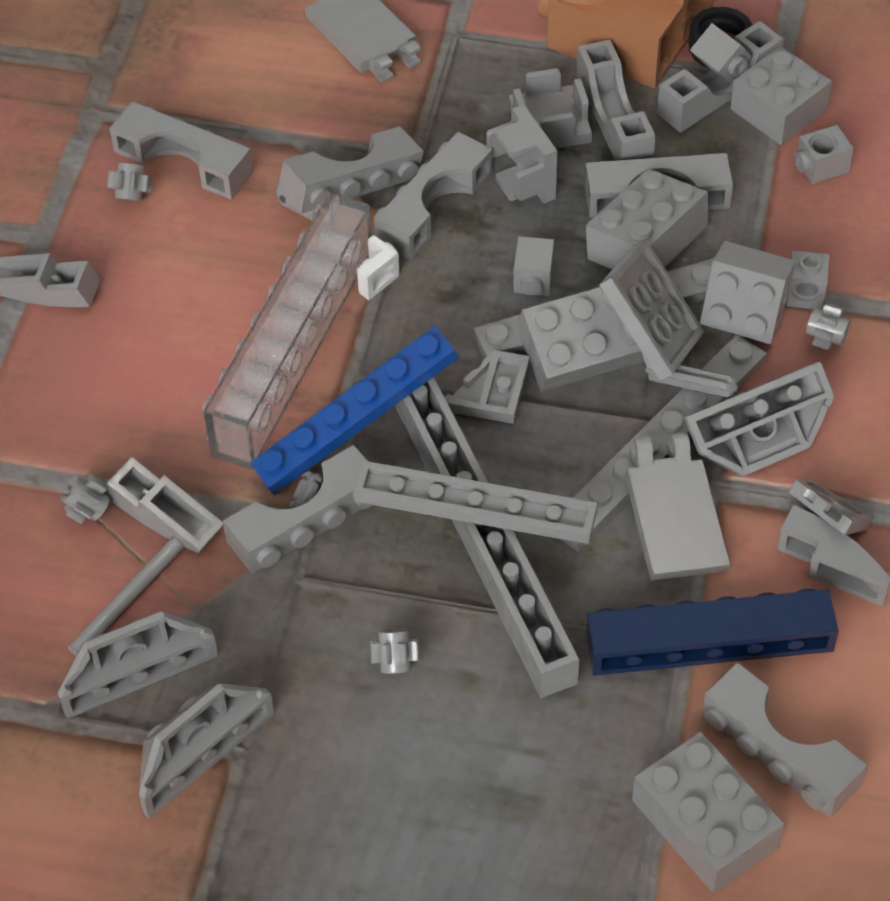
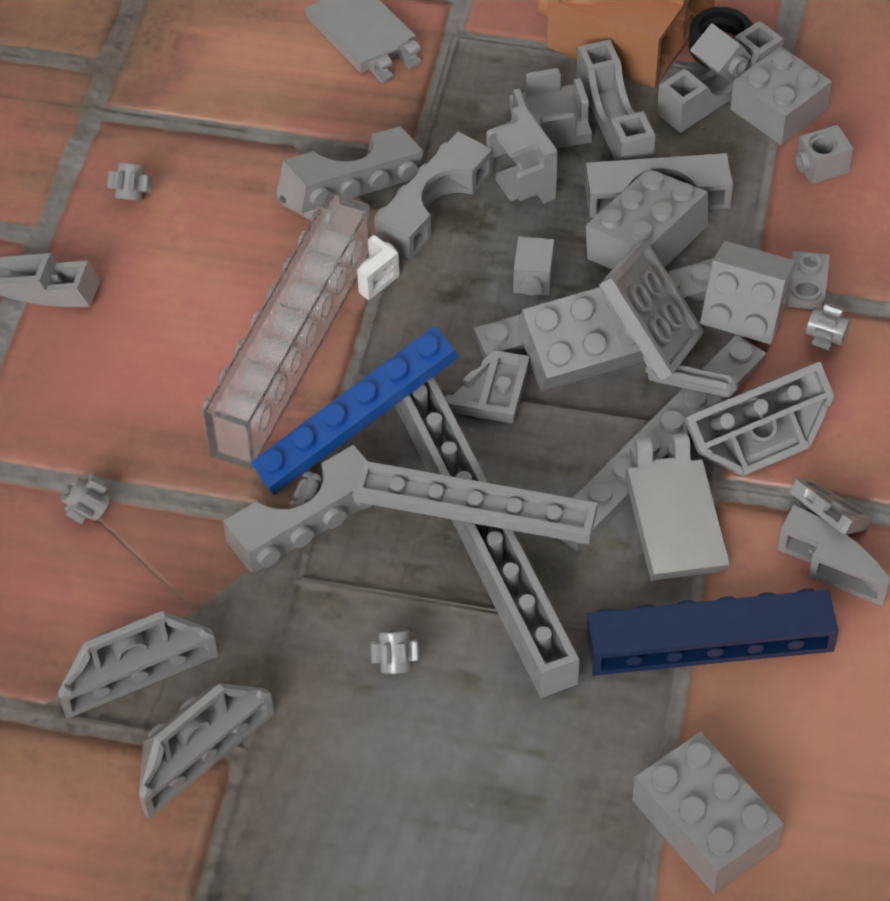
(128, 593): light grey bar -> none
(147, 134): light grey arch -> none
(162, 506): light grey slope -> none
(821, 772): light grey arch -> none

